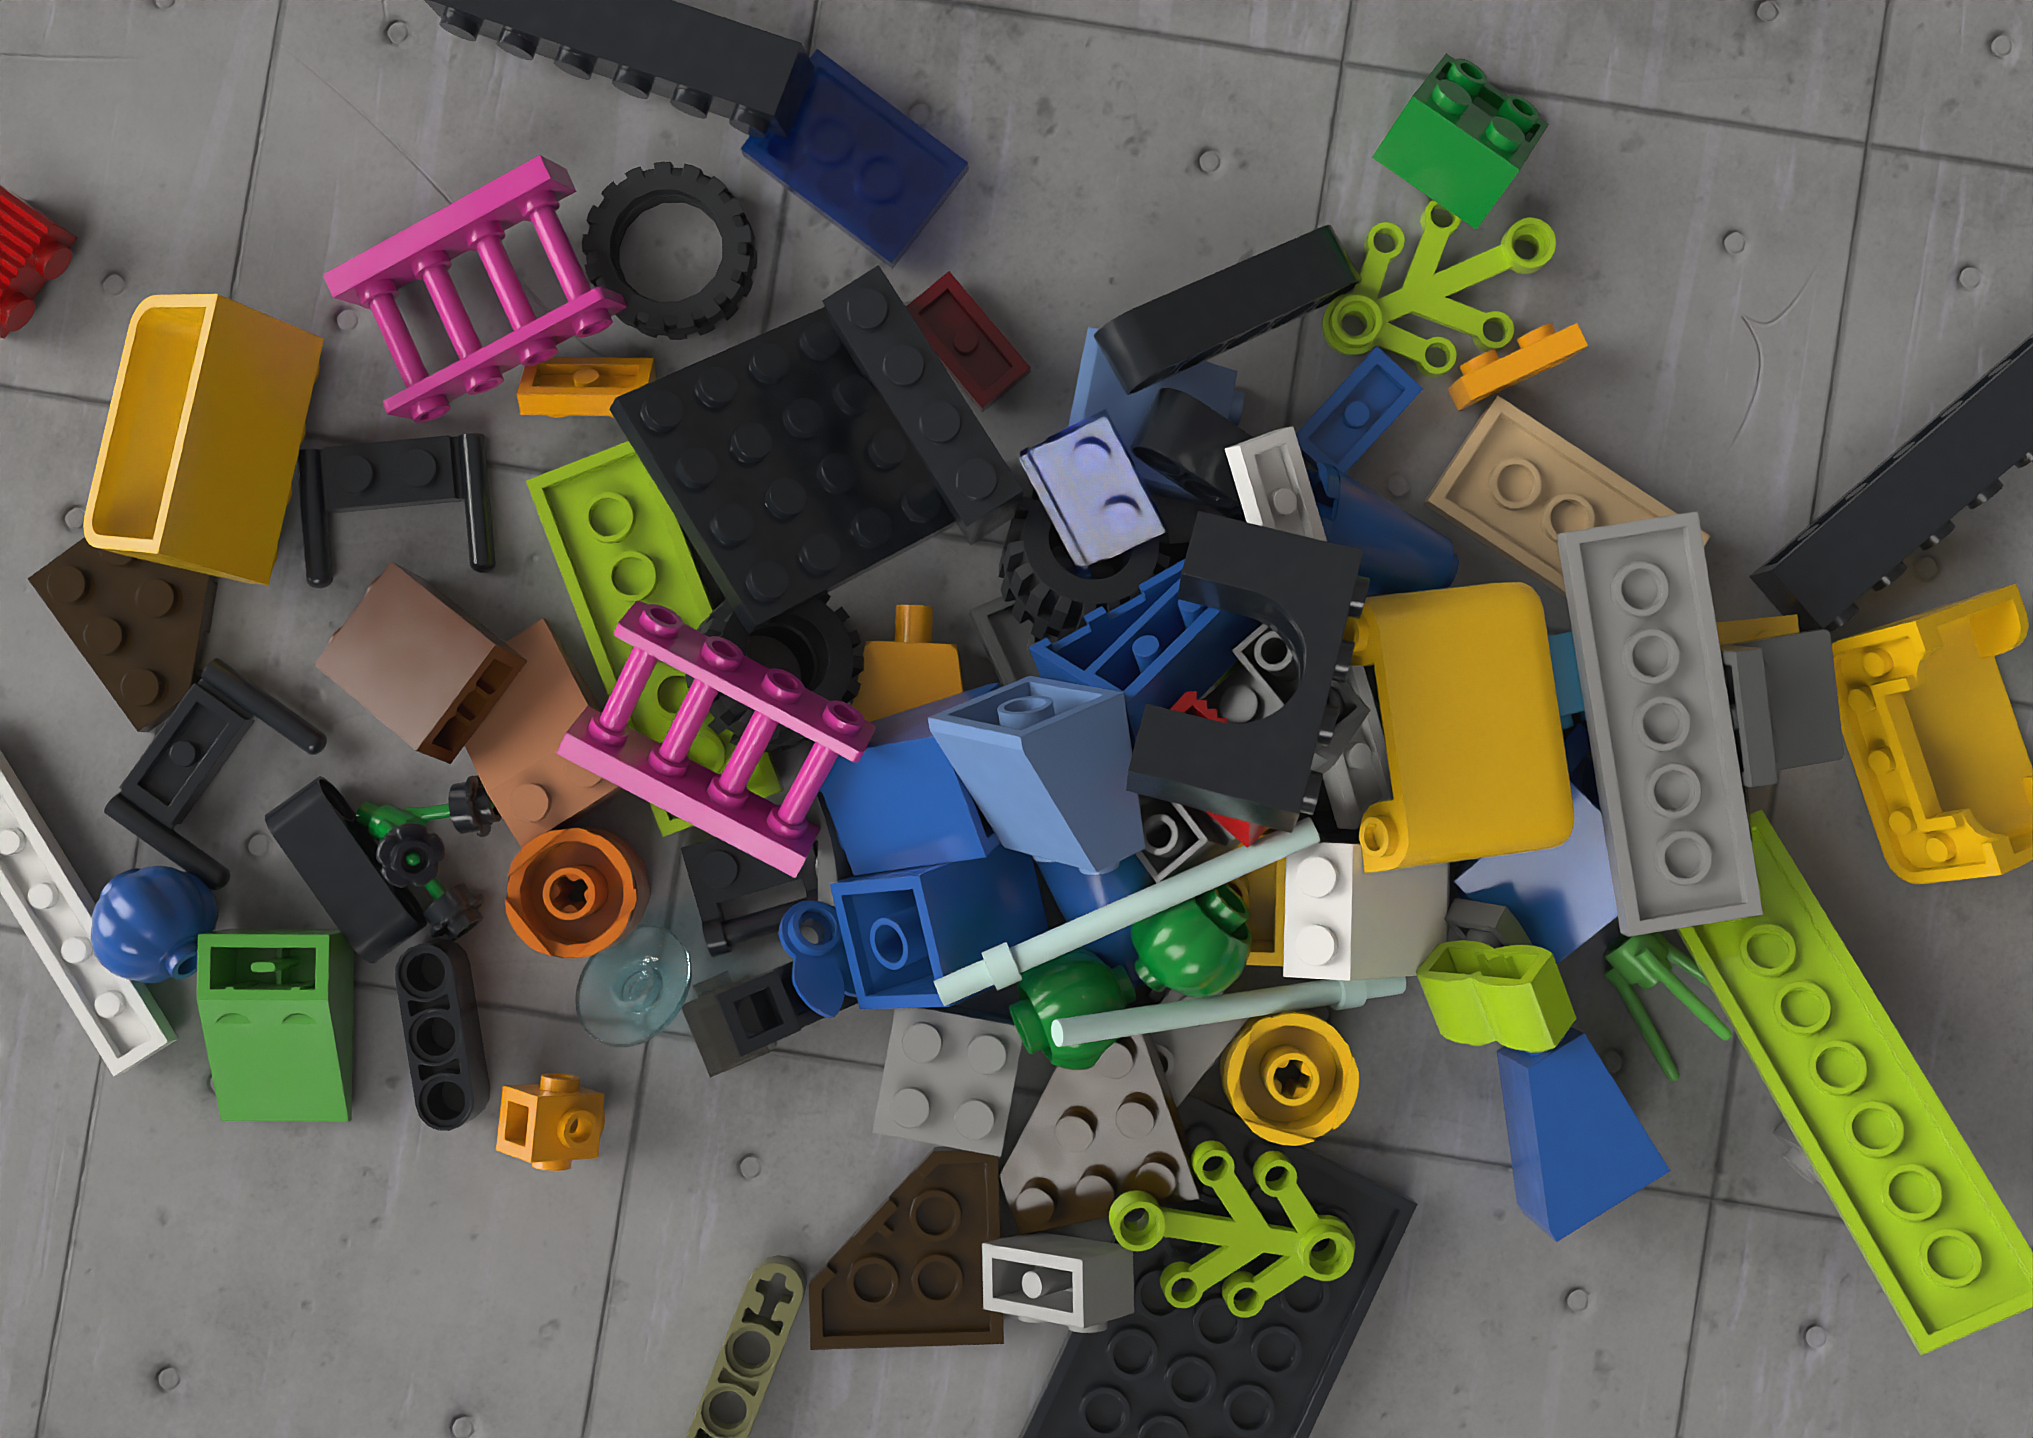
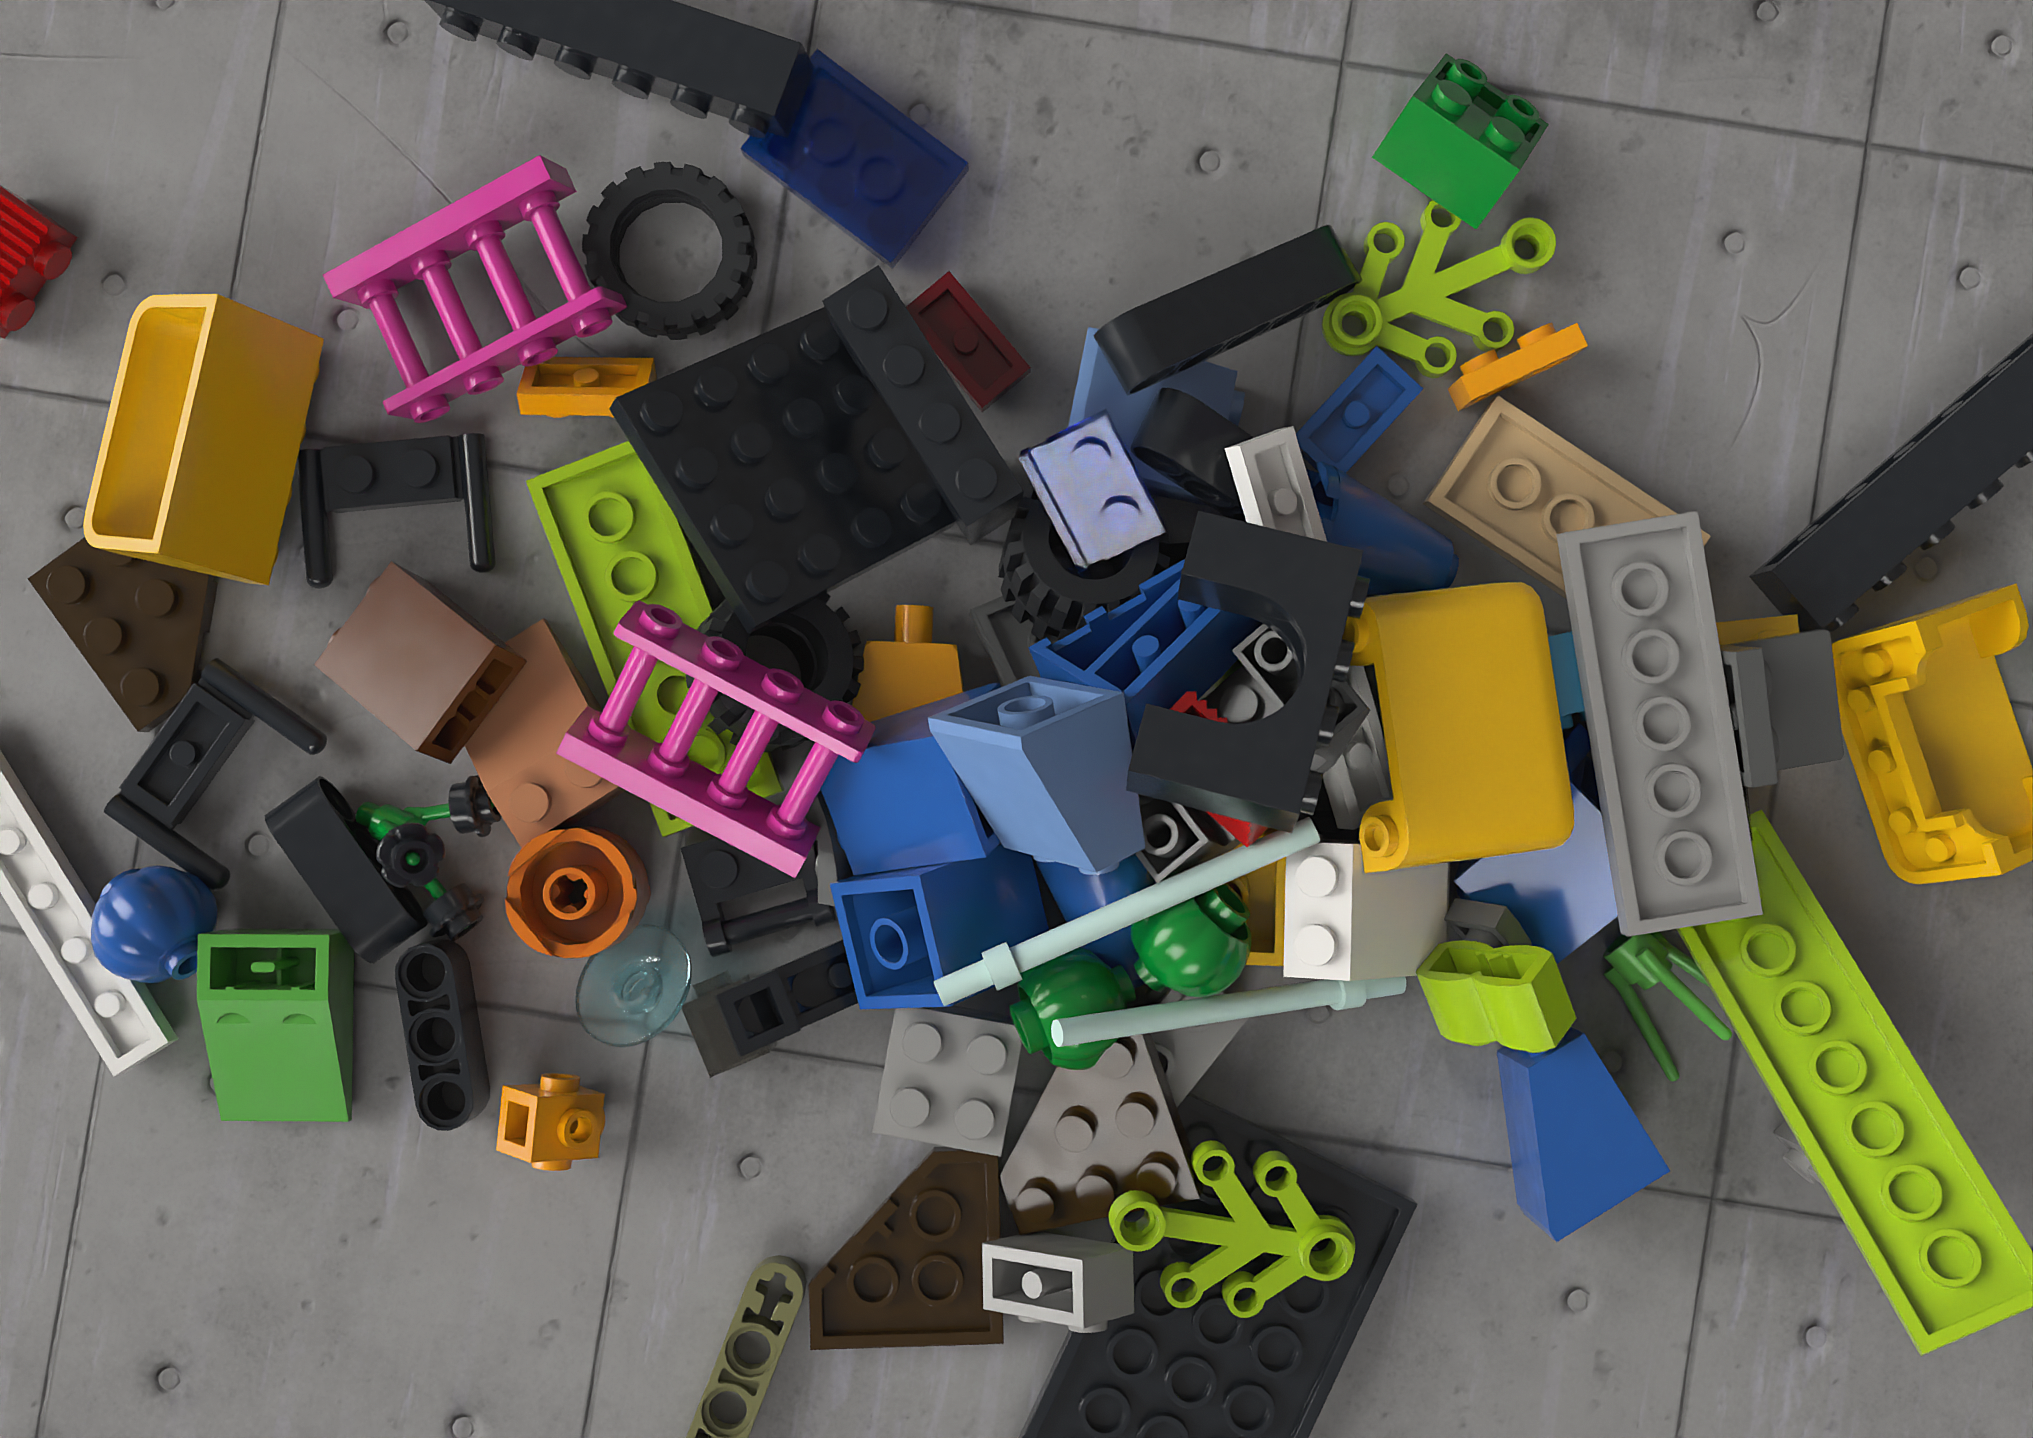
(820, 968): blue plate -> none
(1305, 1105): yellow brick -> none

